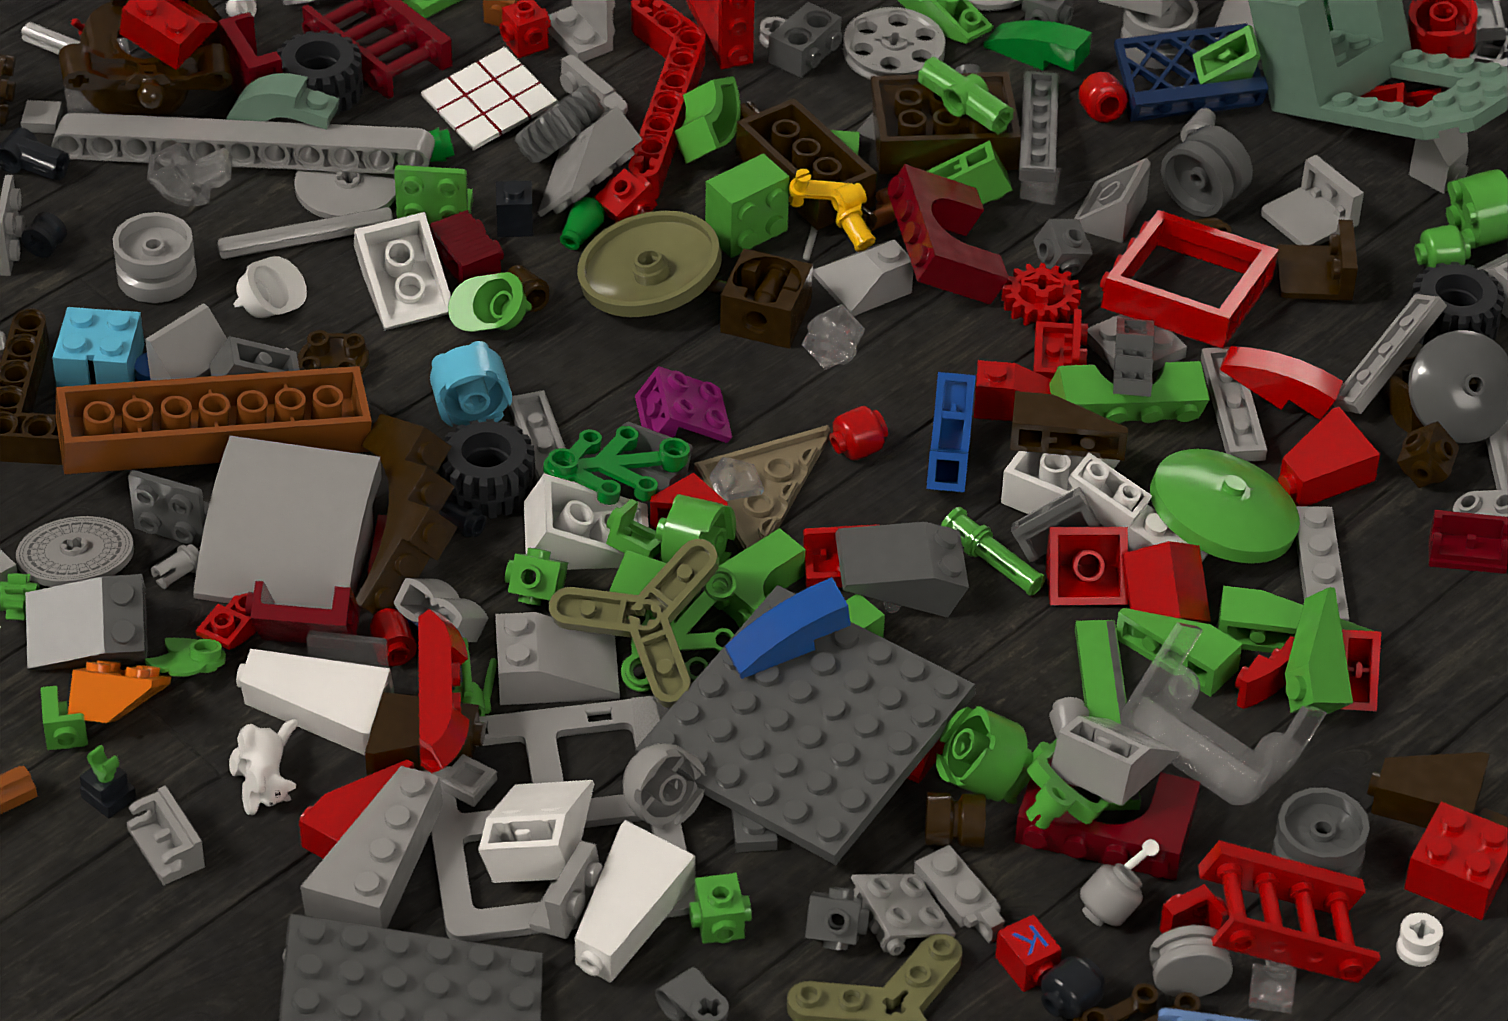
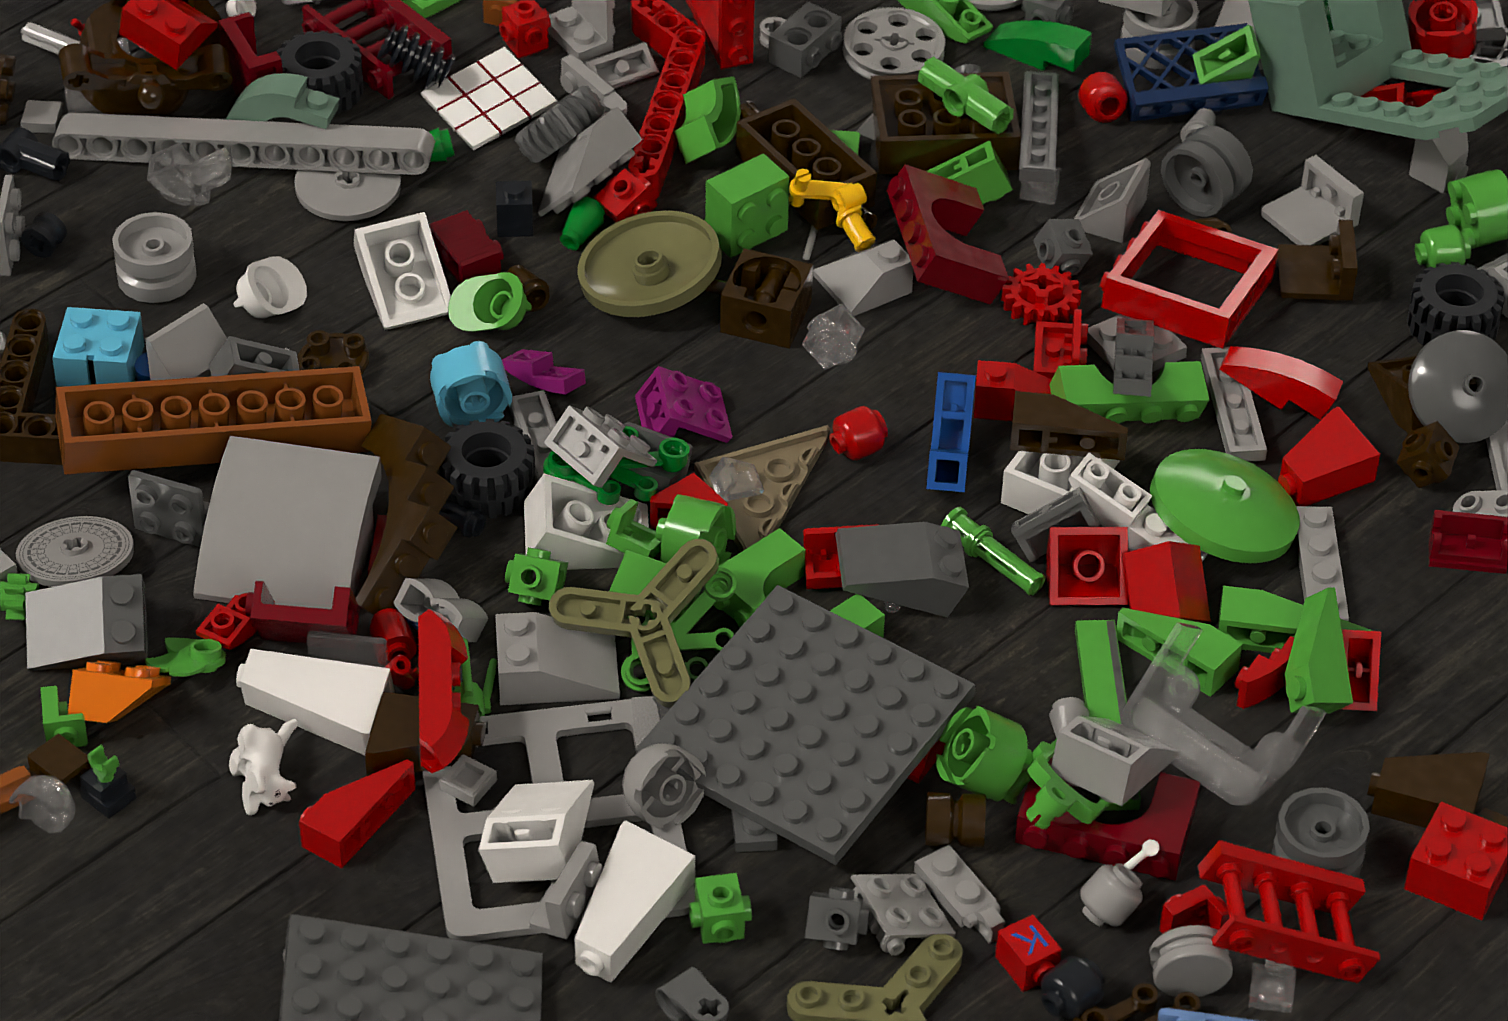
(45, 802): none -> clear hair
(58, 759): none -> dark brown panel
(166, 836): light grey hinge -> none
(176, 565): light grey pin -> none
(300, 233): light grey axle -> none
(377, 854): light grey wedge -> none
(401, 672): none -> red arm
(416, 56): none -> black piece
(432, 191): bright green bracket -> none
(538, 371): none -> magenta slope
(595, 444): none -> light grey bracket
(625, 66): none -> light grey slope
(789, 629): blue slope -> none
(884, 209): dark orange arm -> none
(1389, 352): light grey tile -> none
(1419, 939): white wheel -> none

